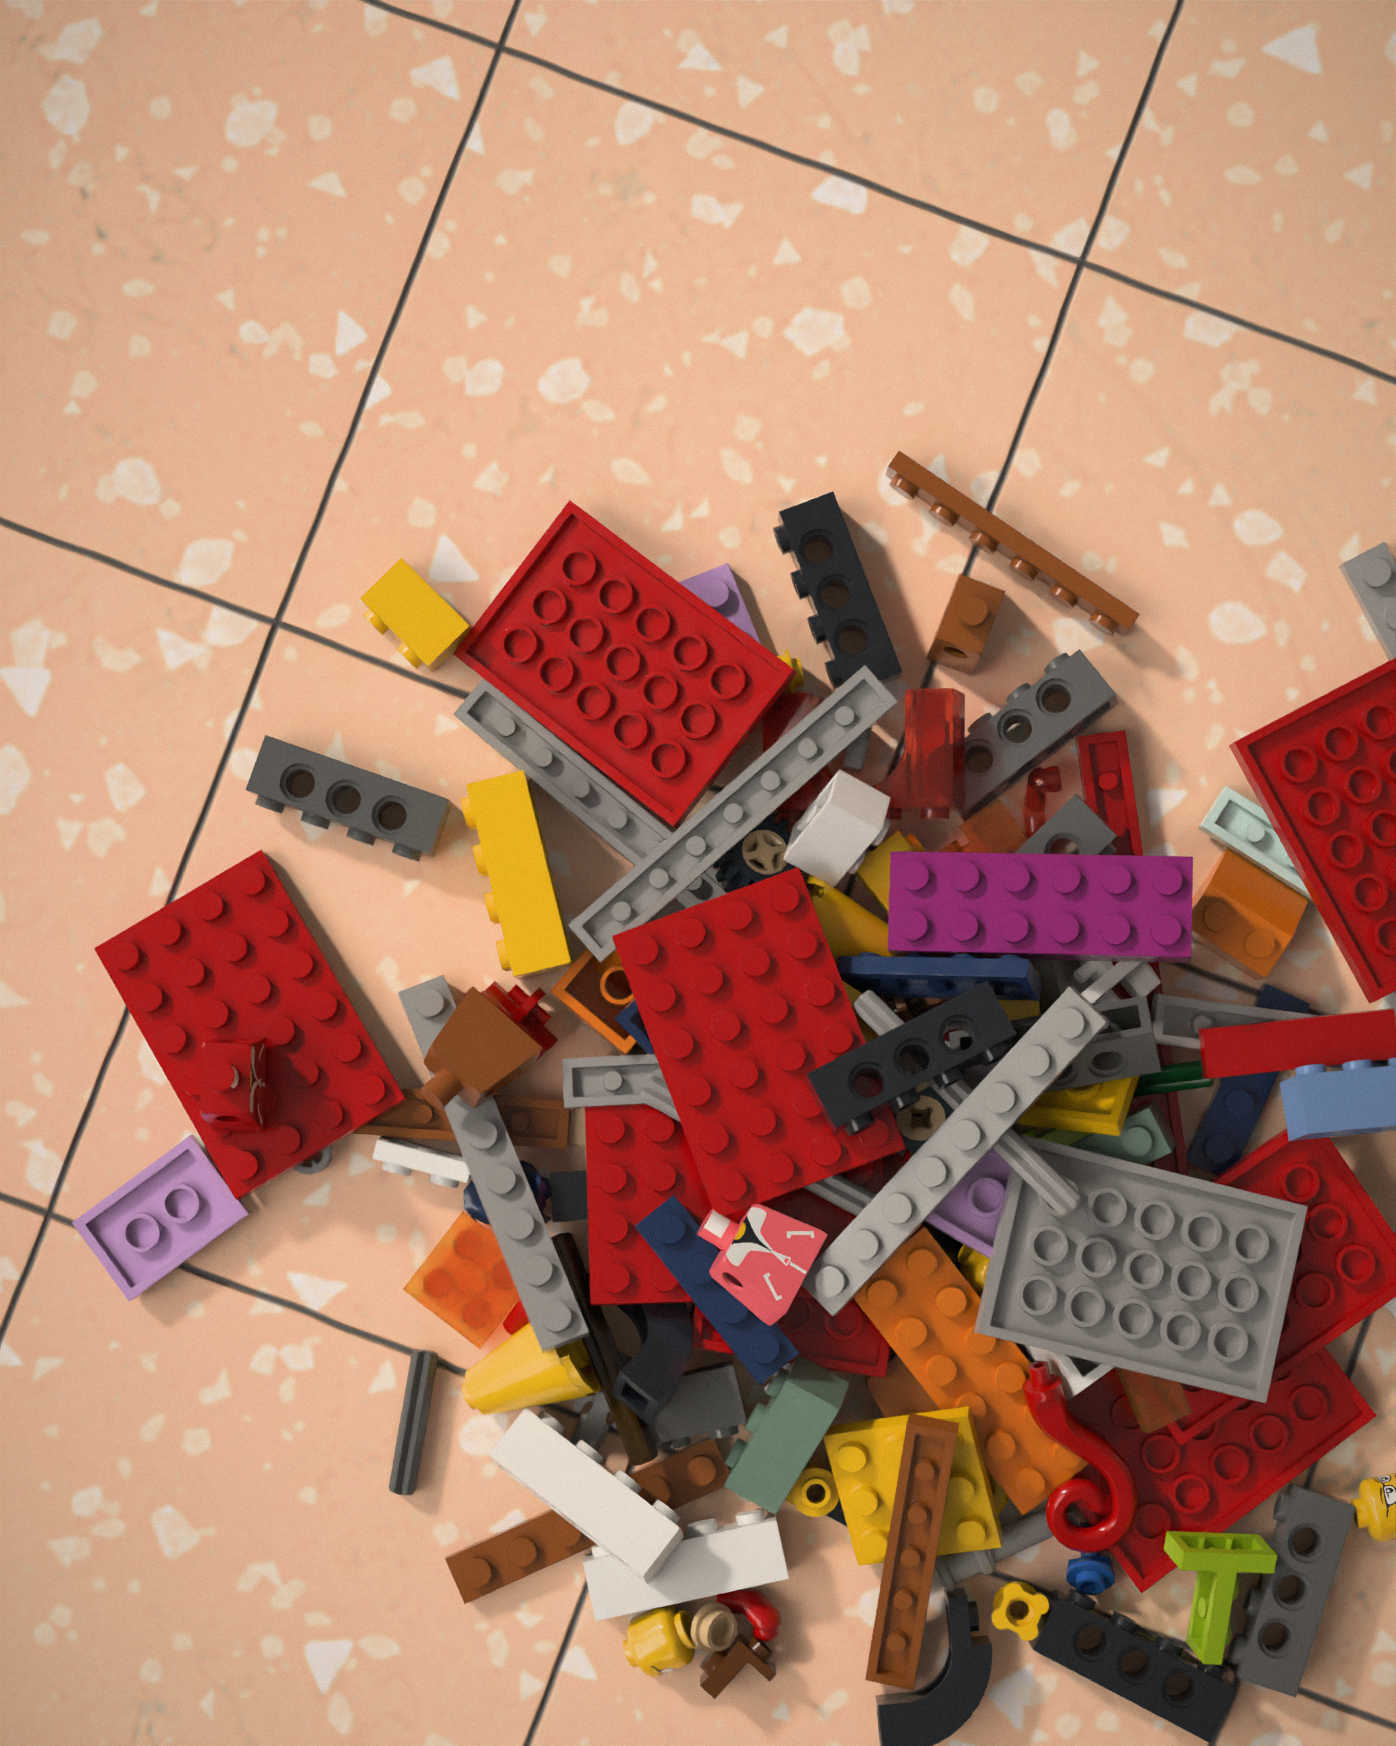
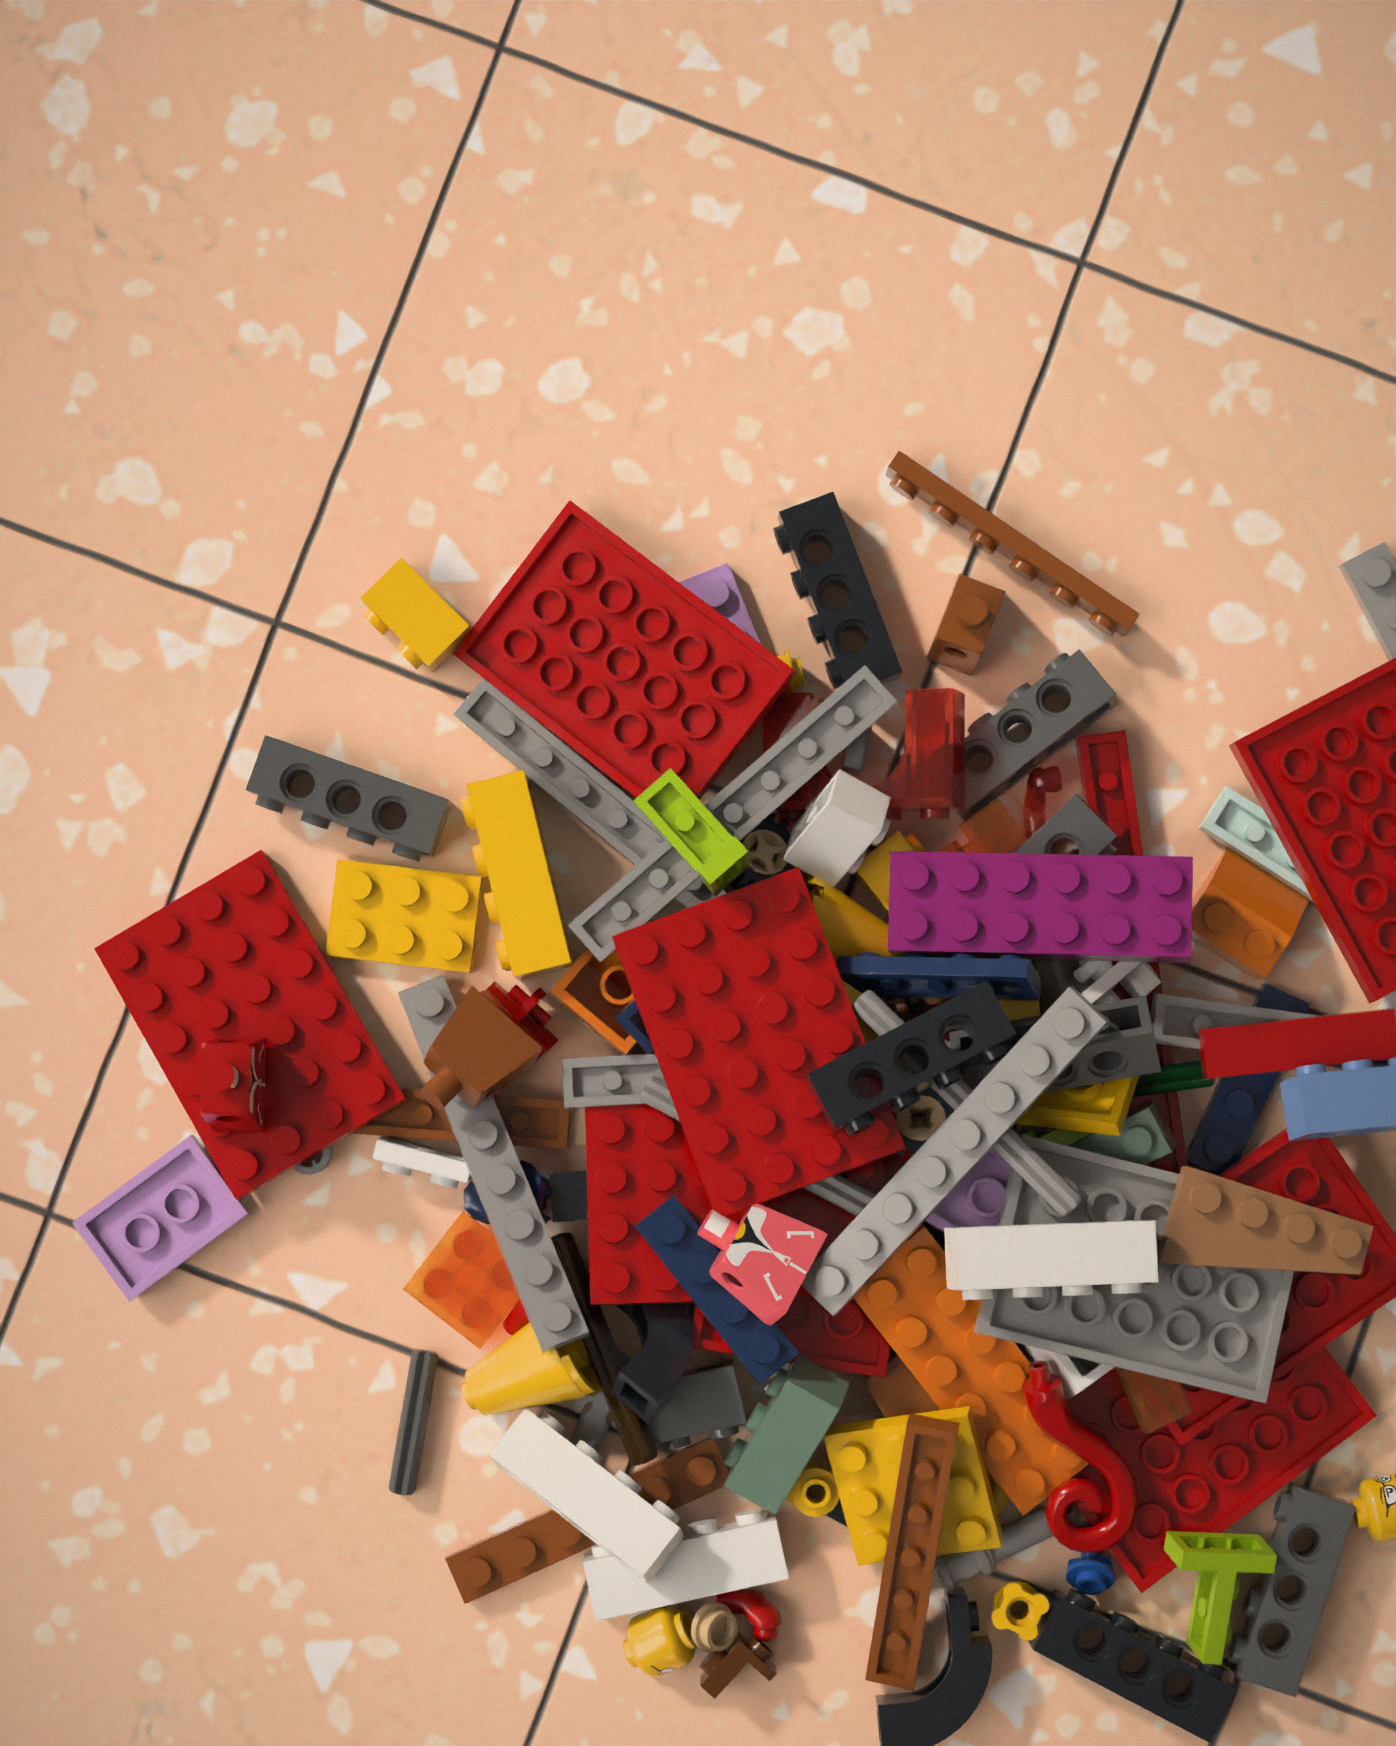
(404, 916): none -> yellow plate
(694, 832): none -> lime bracket
(1051, 1256): none -> white brick
(1245, 1227): none -> medium nougat wing

